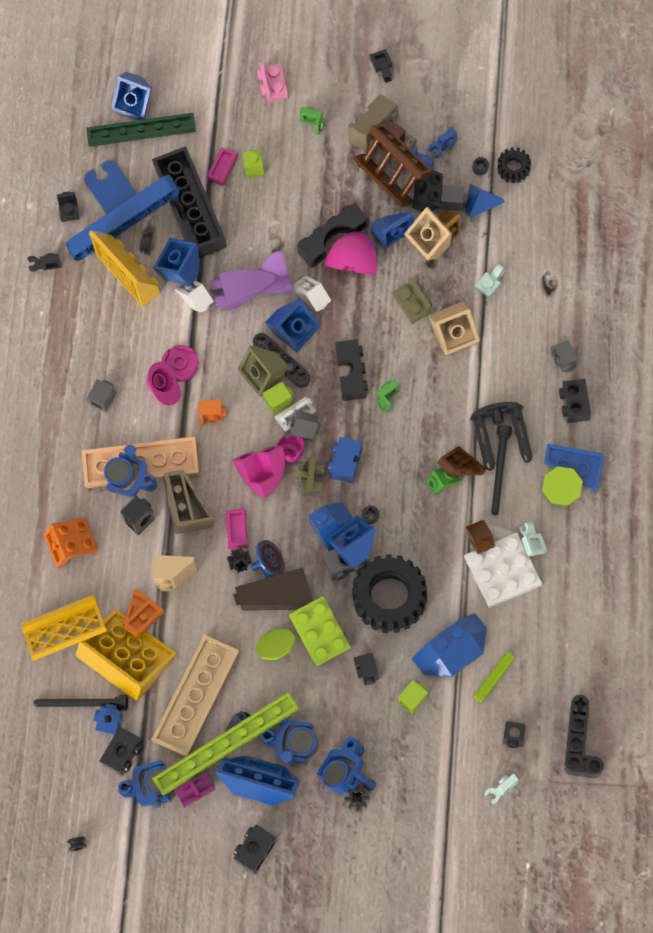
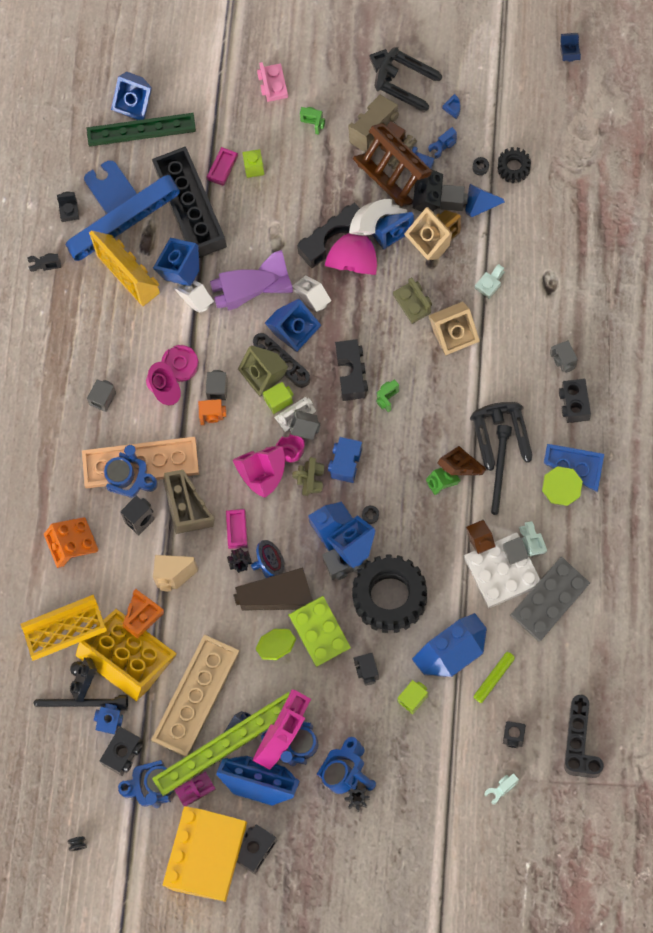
(84, 675): none -> black plate
(204, 854): none -> yellow slope
(216, 385): none -> dark grey brick
(283, 731): none -> dark pink slope
(368, 215): none -> white arch
(387, 69): none -> black piece
(452, 106): none -> blue tile
(515, 550): none -> dark grey slope
(550, 599): none -> dark grey plate
(570, 47): none -> dark blue bracket

